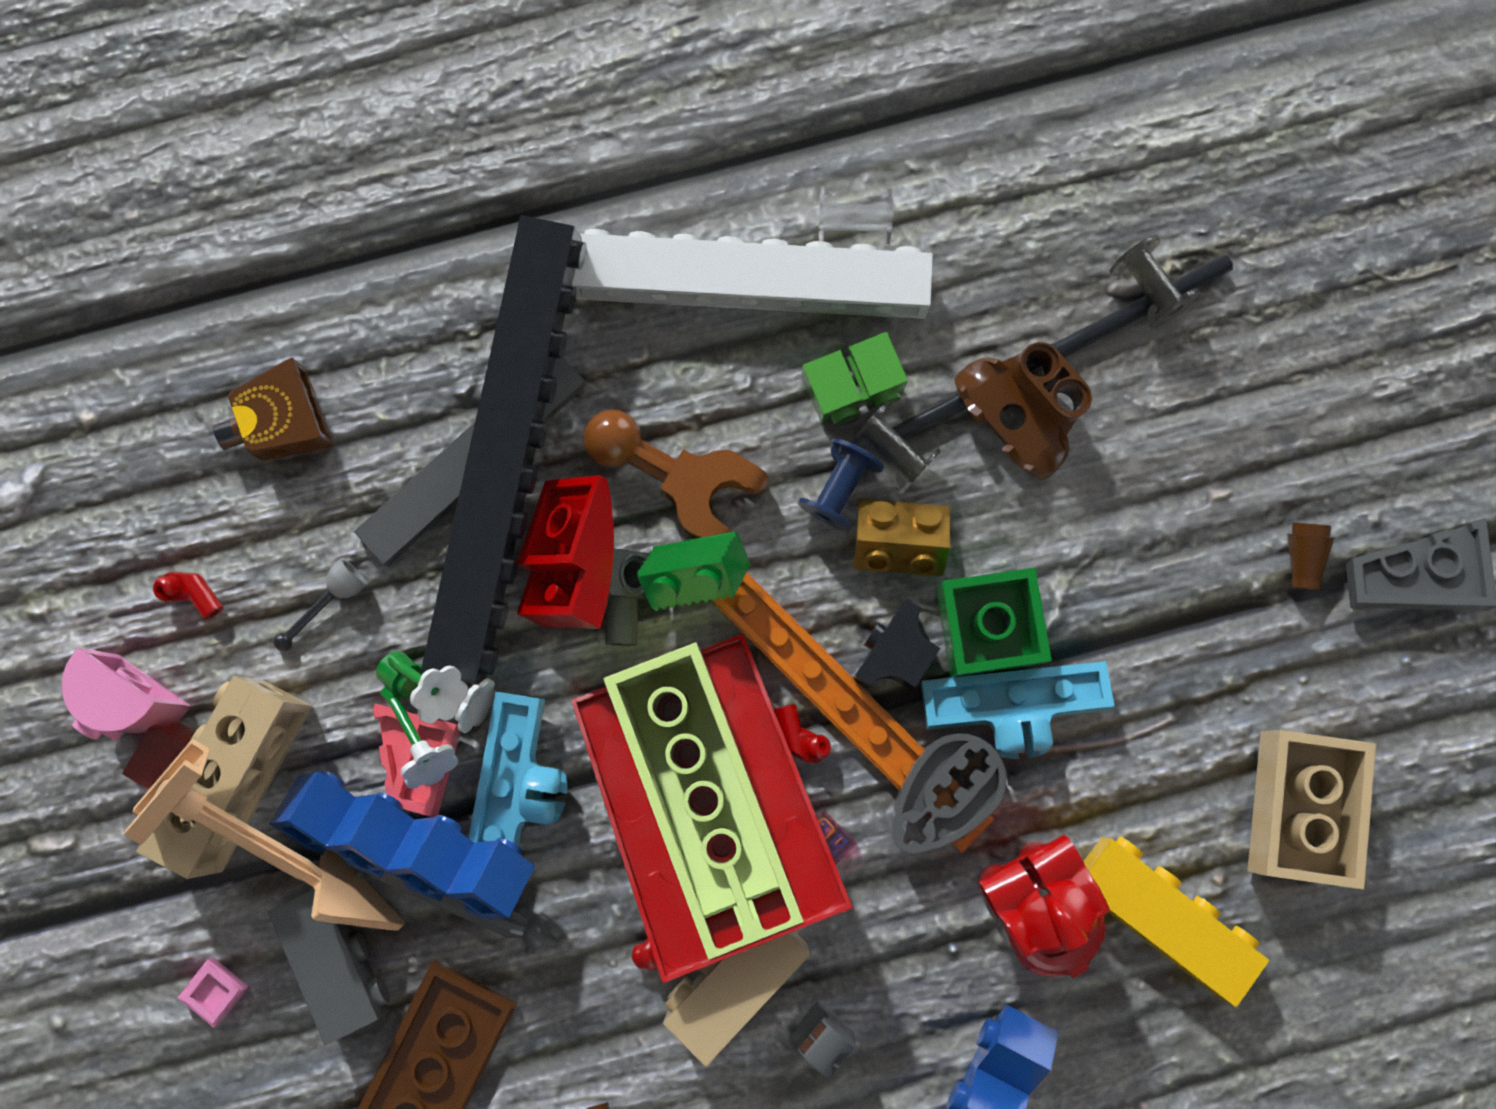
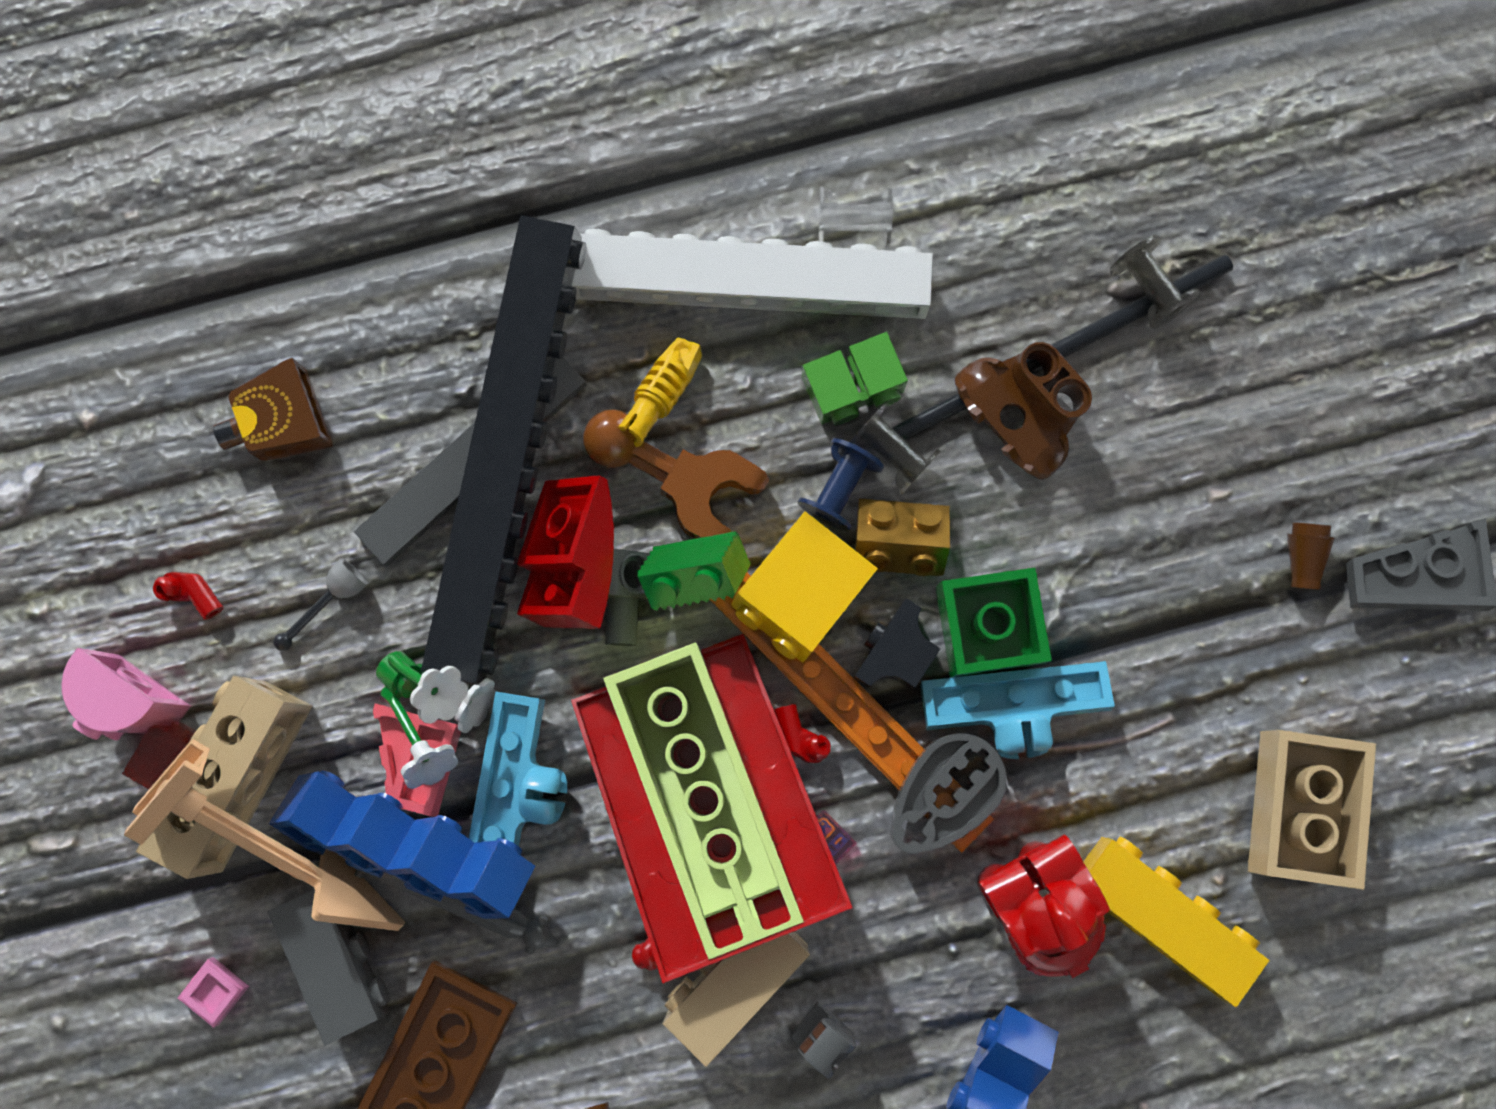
(662, 387): none -> yellow hinge
(802, 587): none -> yellow brick

